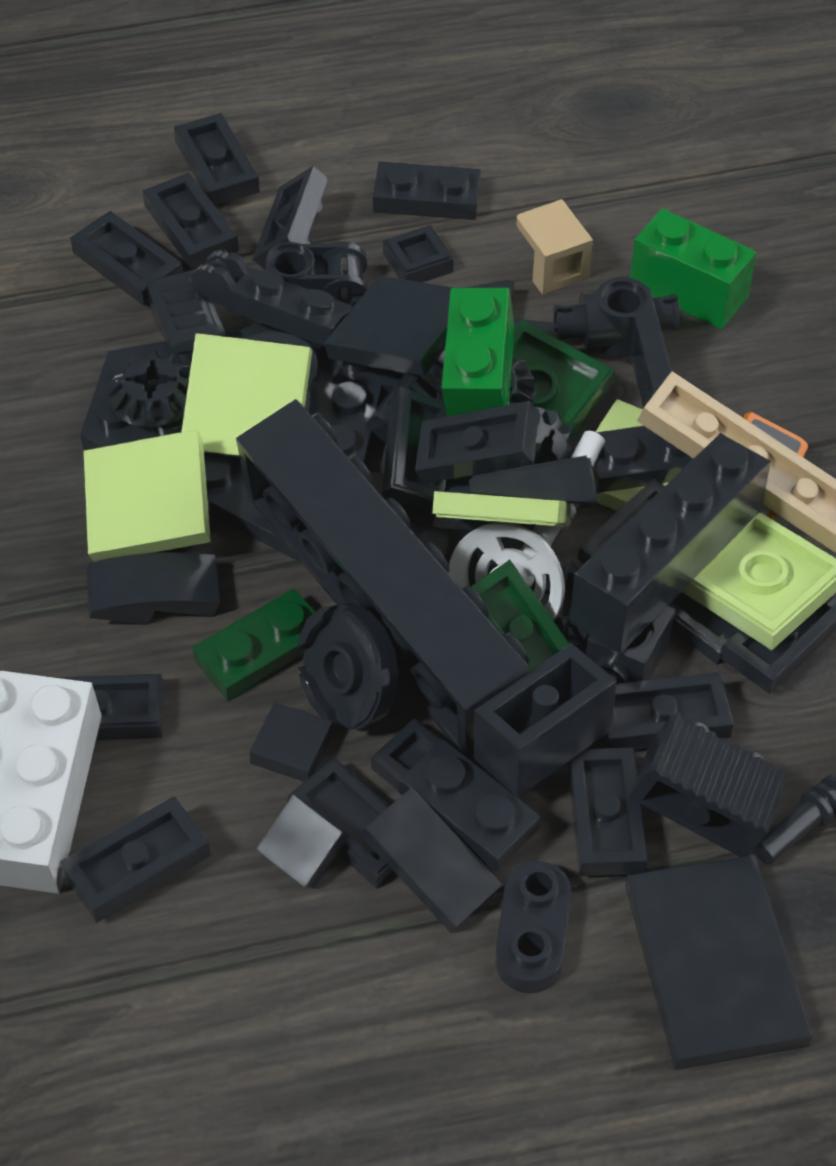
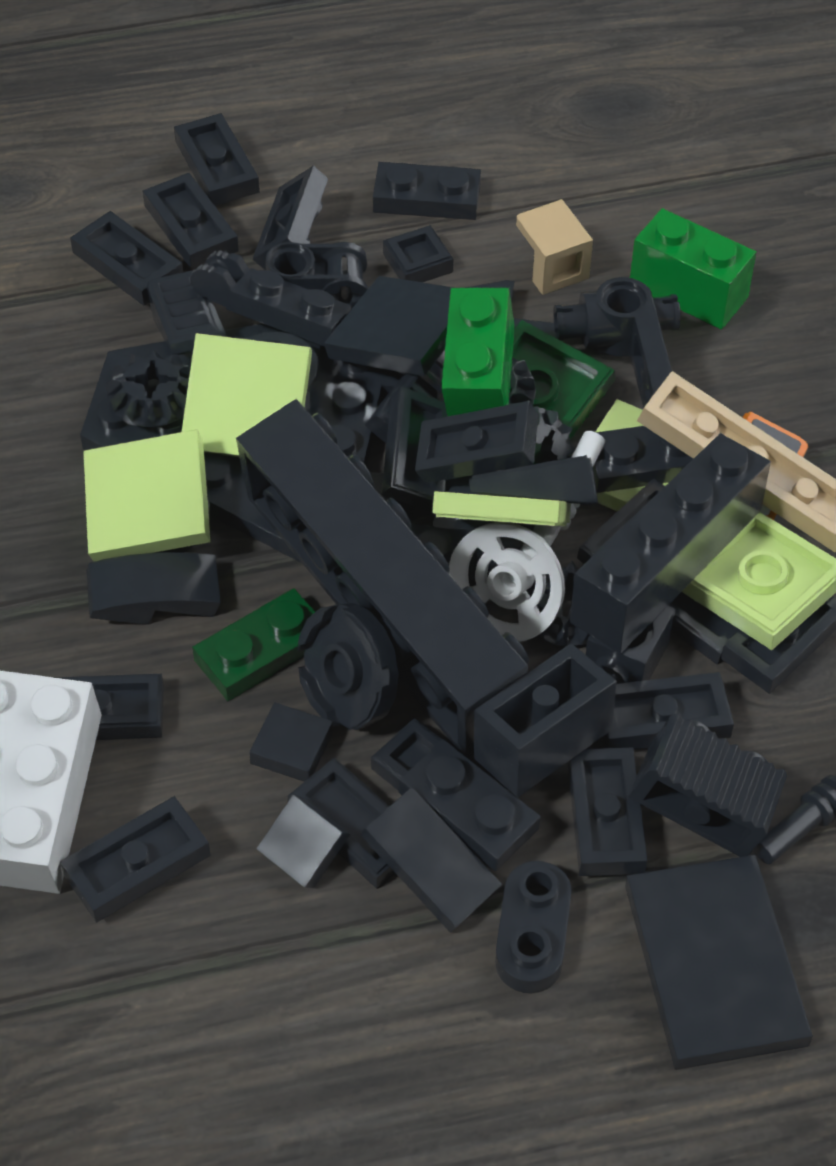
(518, 611): dark green plate -> none

